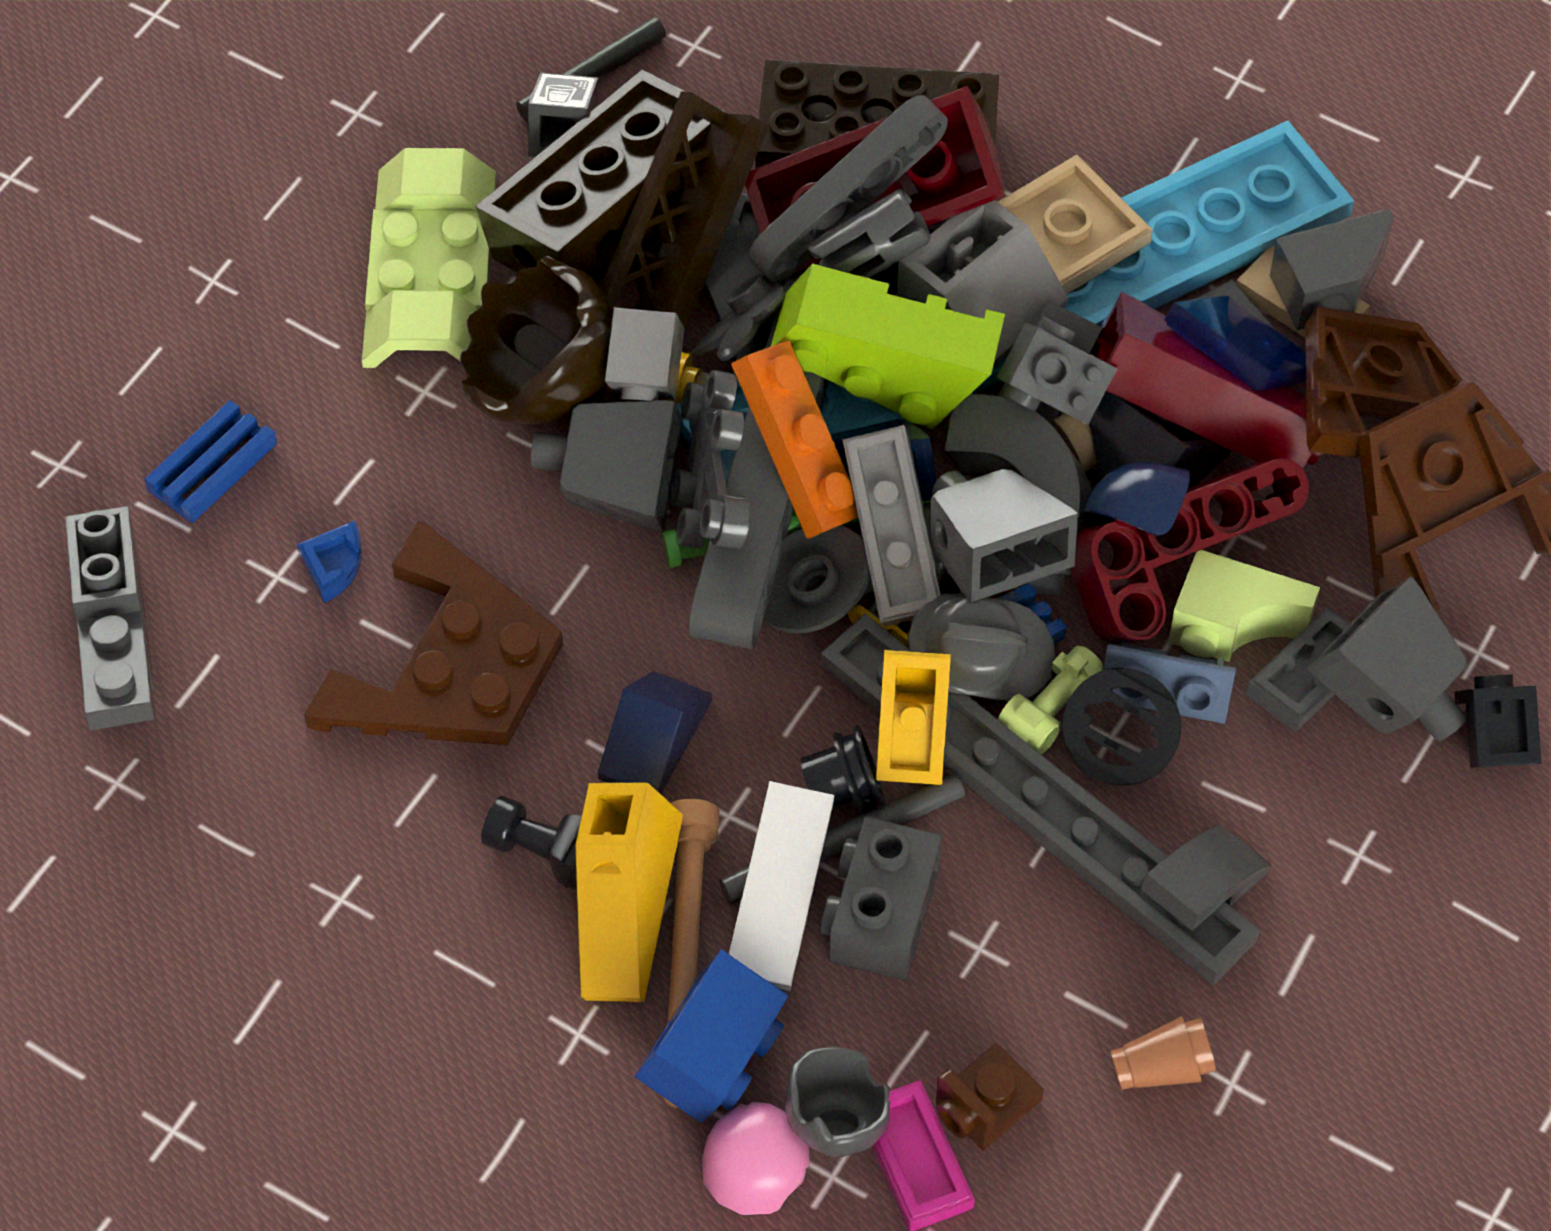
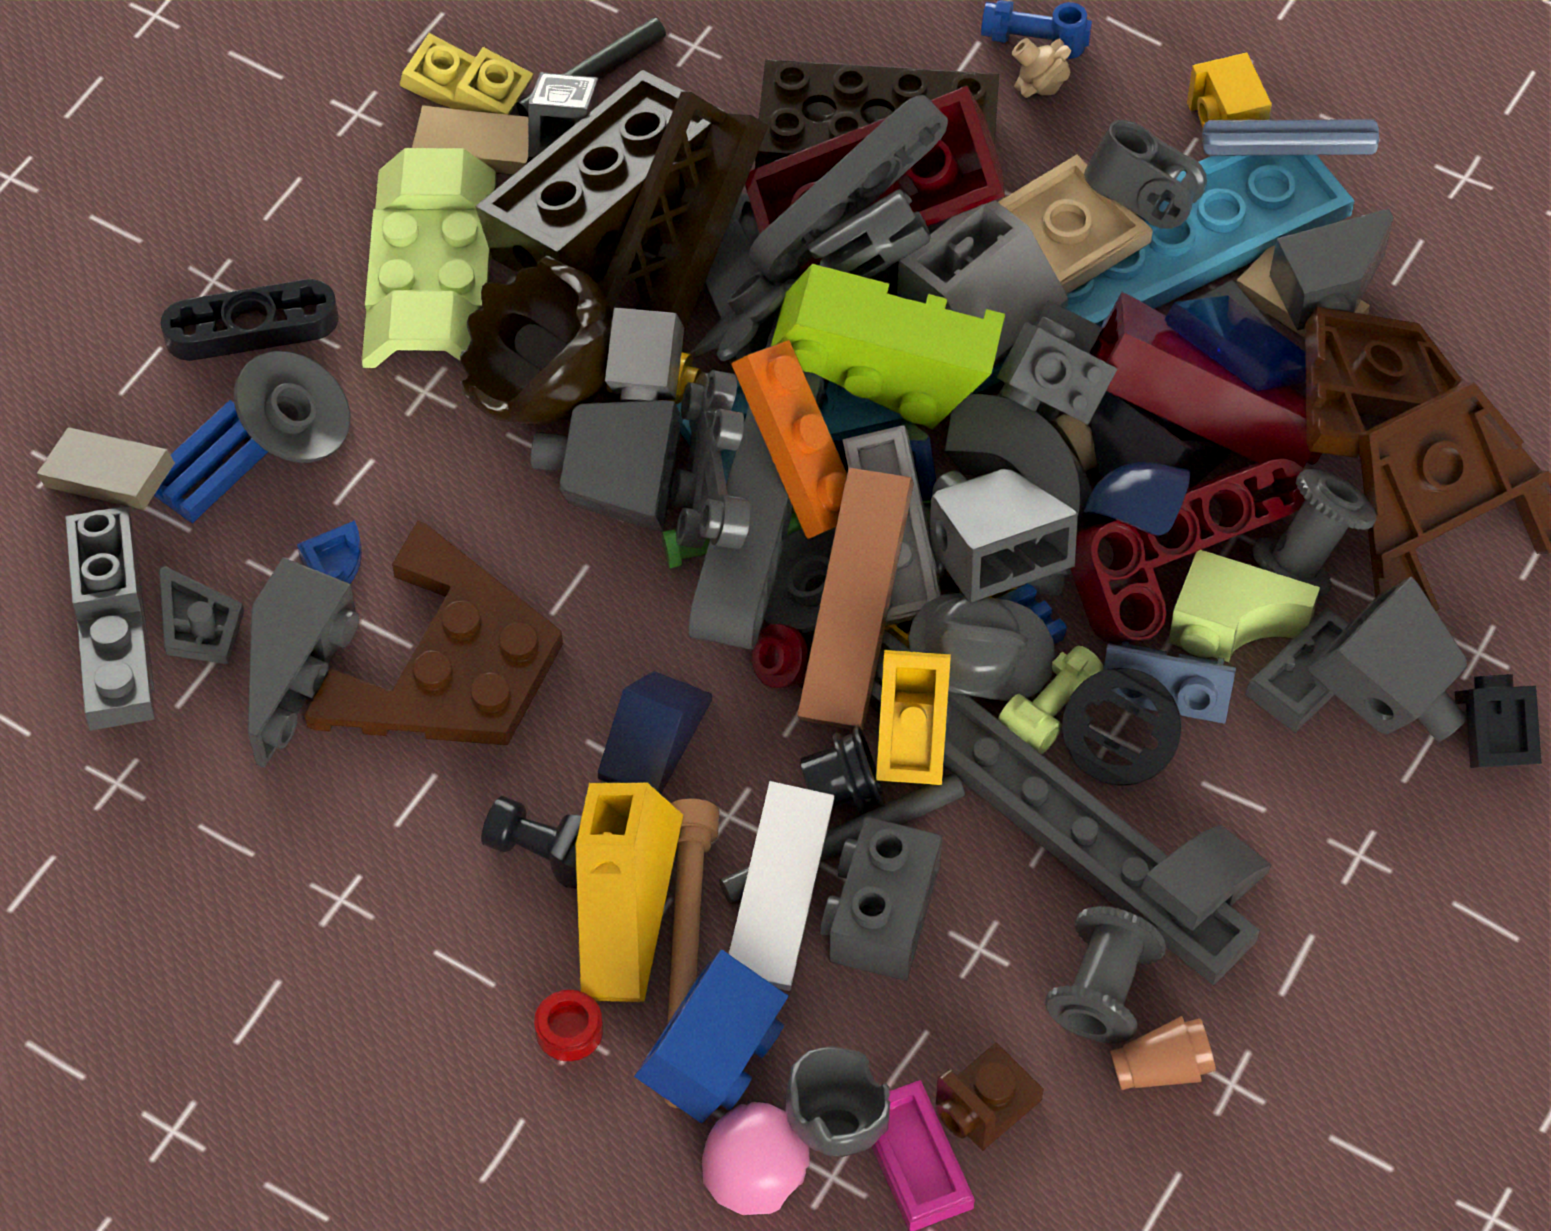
(106, 468): none -> tile
(197, 619): none -> dark grey piece
(229, 305): none -> black beam
(293, 637): none -> dark grey slope
(304, 393): none -> dark grey dish
(465, 81): none -> light yellow slope
(490, 137): none -> tan tile
(568, 1025): none -> red tile
(780, 656): none -> dark red plate
(855, 599): none -> nougat tile
(1042, 67): none -> tan plant
(1067, 24): none -> blue bar
(1098, 995): none -> dark grey hose
(1143, 173): none -> dark grey piece
(1228, 90): none -> yellow brick
(1290, 137): none -> sand blue axle
(1316, 529): none -> dark grey hose

